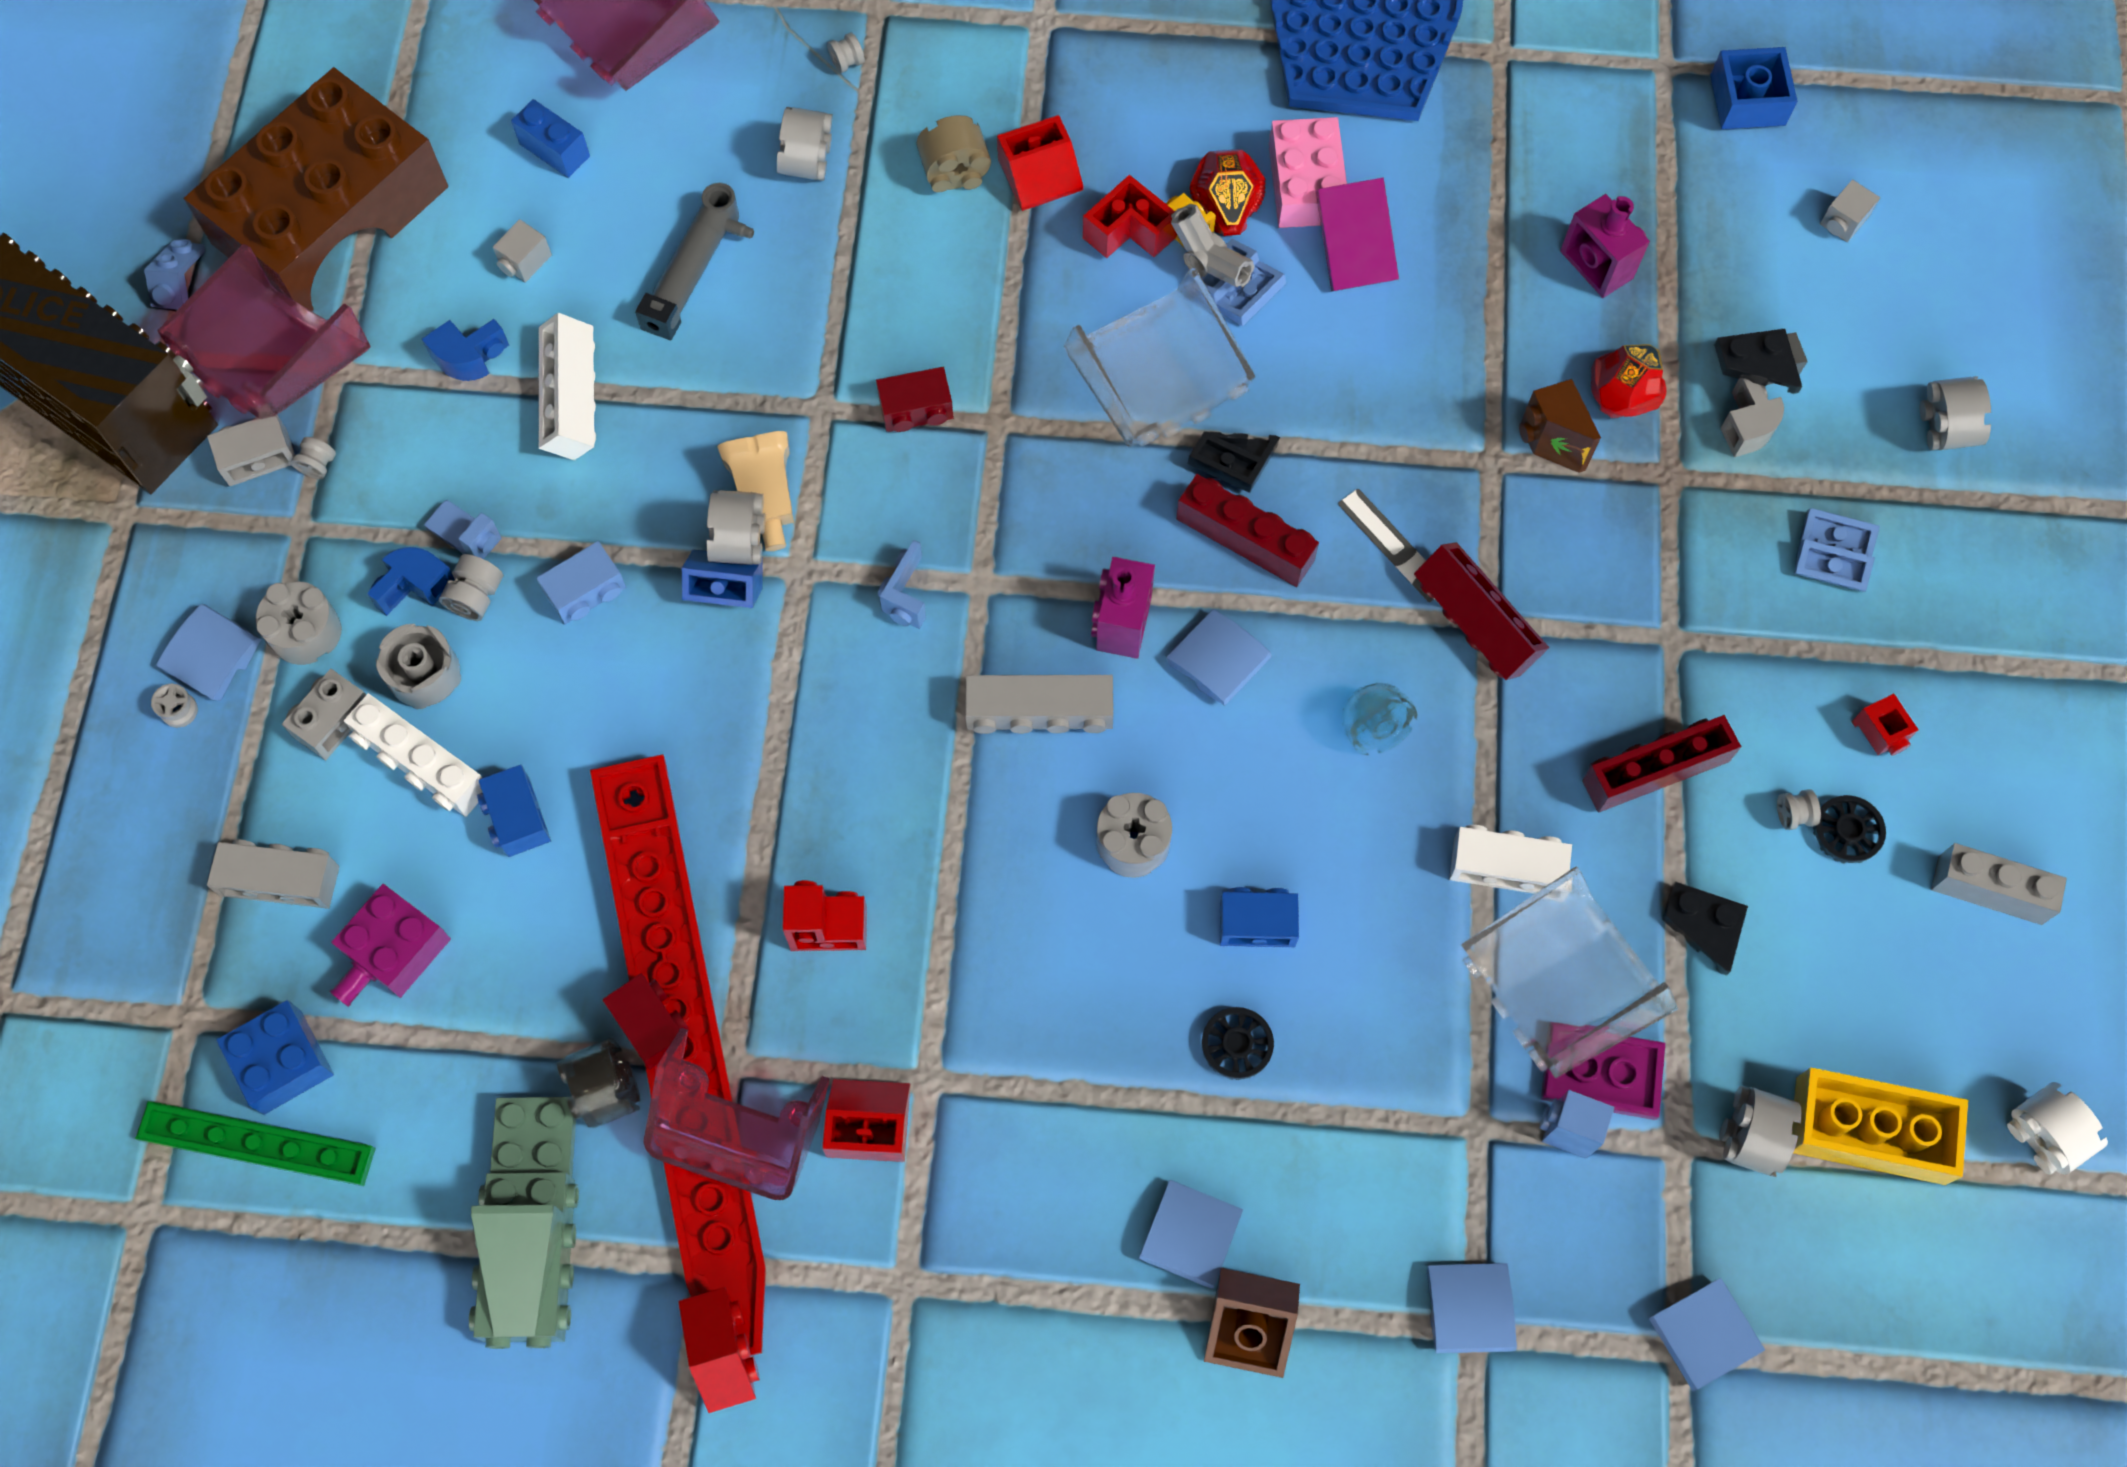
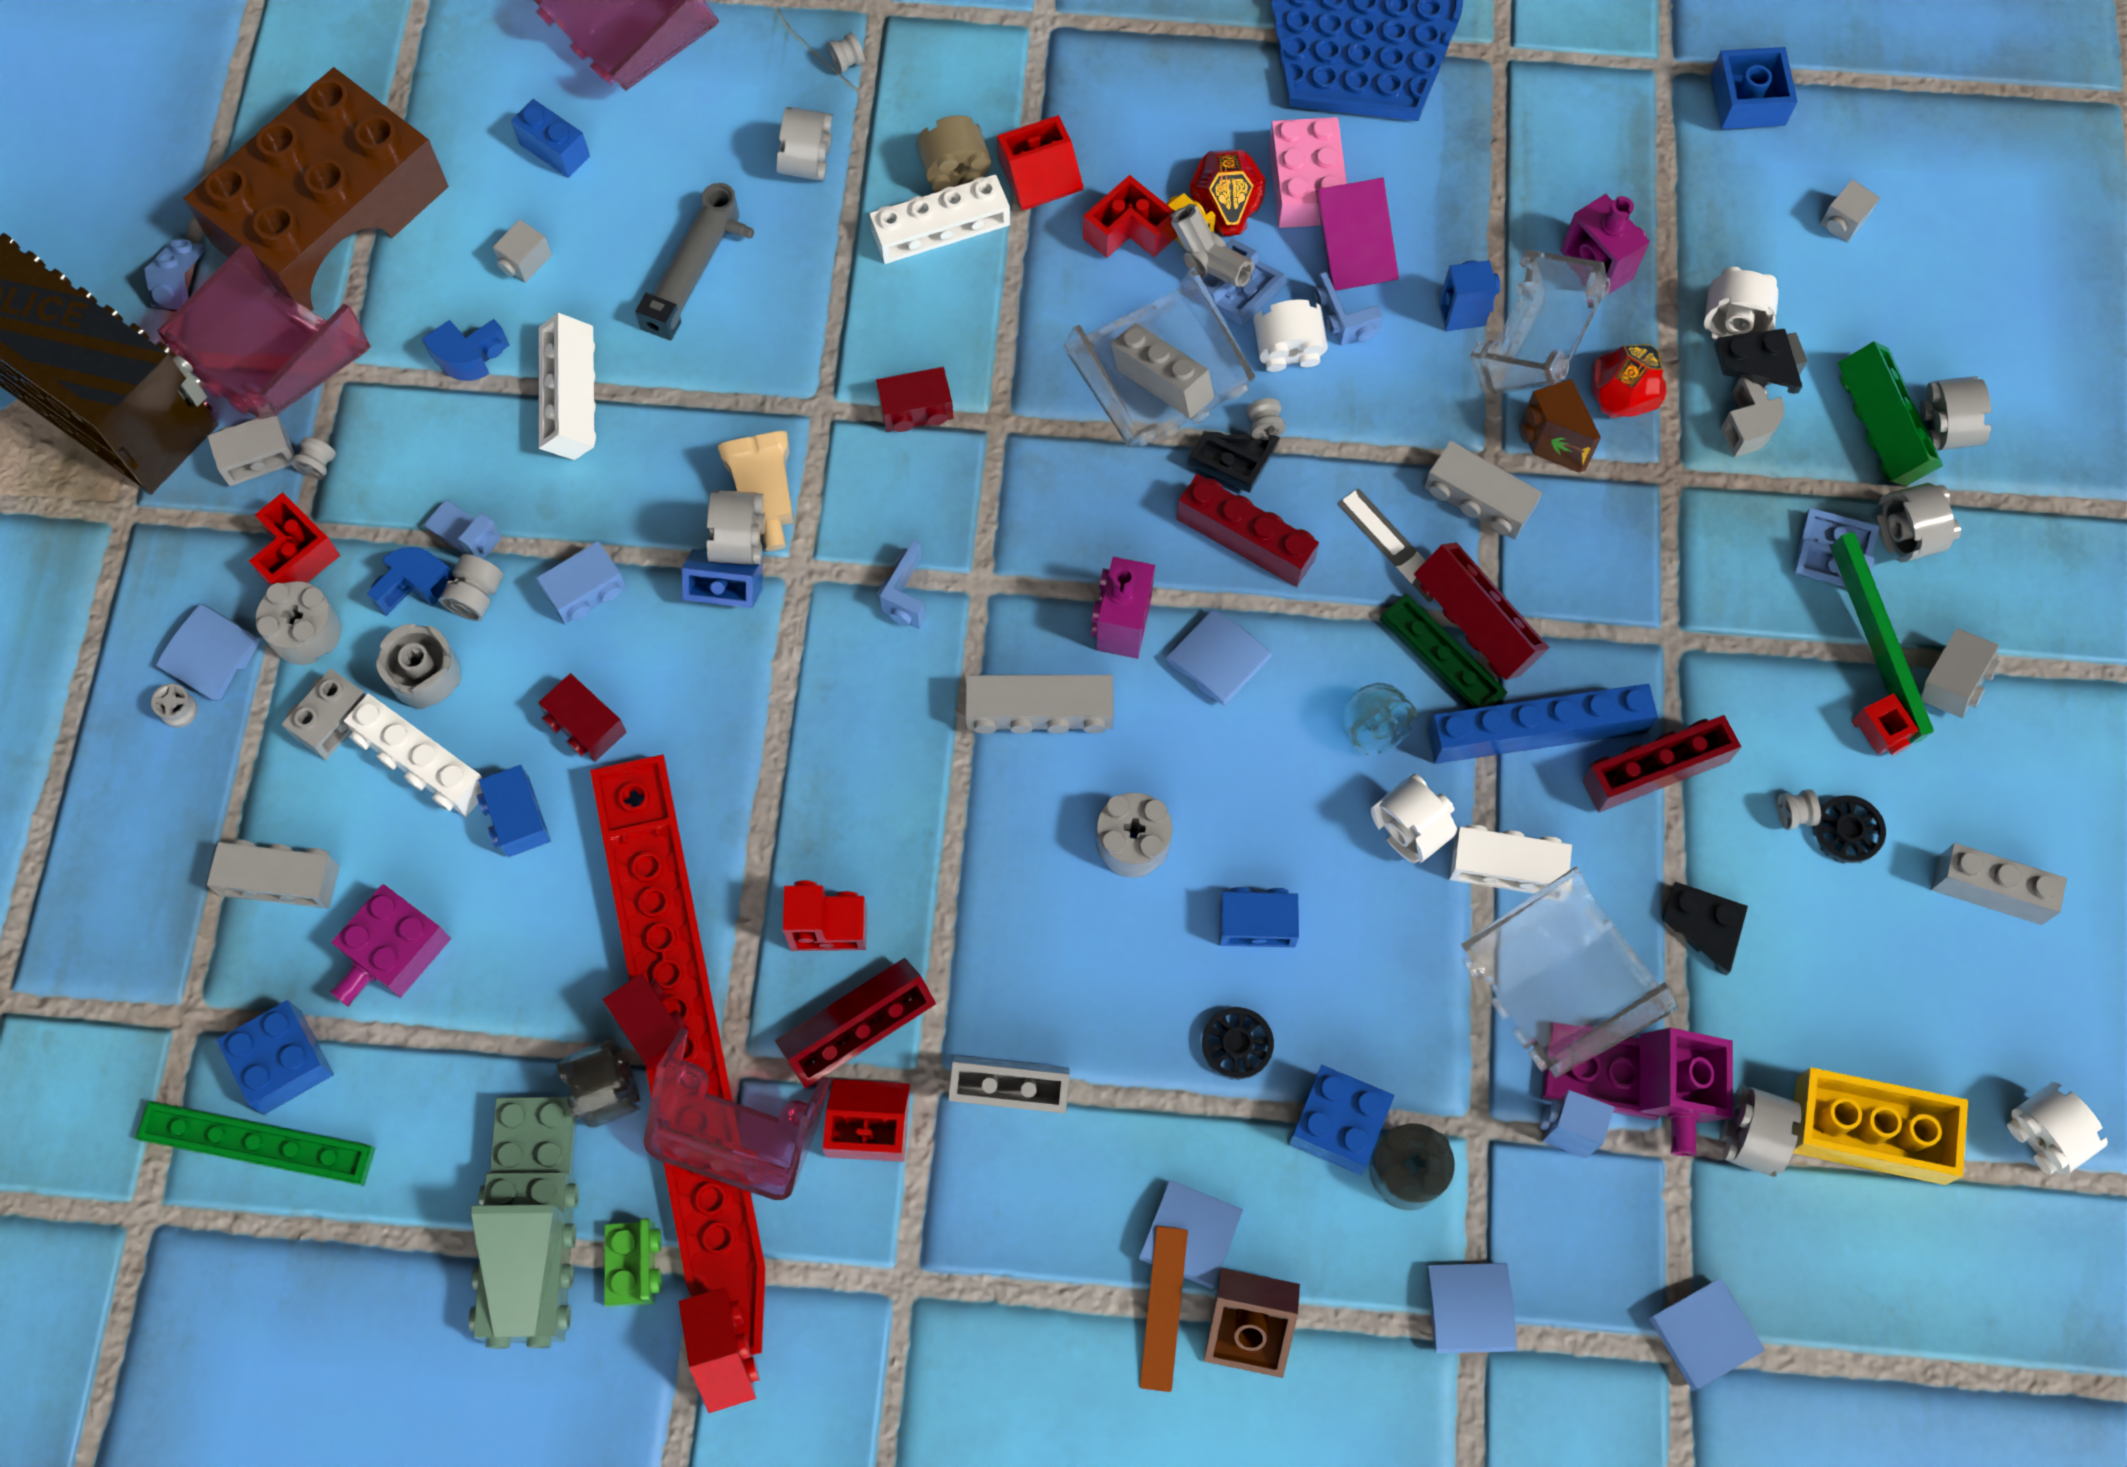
(298, 545): none -> red brick
(582, 718): none -> dark red brick
(630, 1263): none -> bright green bracket
(855, 1022): none -> dark red brick
(940, 218): none -> white brick
(1009, 1084): none -> light grey brick
(1162, 370): none -> light grey brick
(1163, 1309): none -> dark orange sticker
(1266, 418): none -> light grey wheel
(1290, 335): none -> white brick
(1341, 1120): none -> blue brick
(1351, 327): none -> medium blue bracket
(1415, 819): none -> white brick
(1428, 1151): none -> clear smoke brick
(1442, 654): none -> dark green tile
(1468, 295): none -> blue brick
(1482, 490): none -> light grey brick
(1542, 723): none -> blue brick
(1544, 324): none -> clear windscreen
(1687, 1081): none -> magenta brick
(1741, 303): none -> white brick
(1879, 631): none -> green tile
(1888, 414): none -> green brick
(1917, 521): none -> light grey brick
(1960, 673): none -> light grey brick

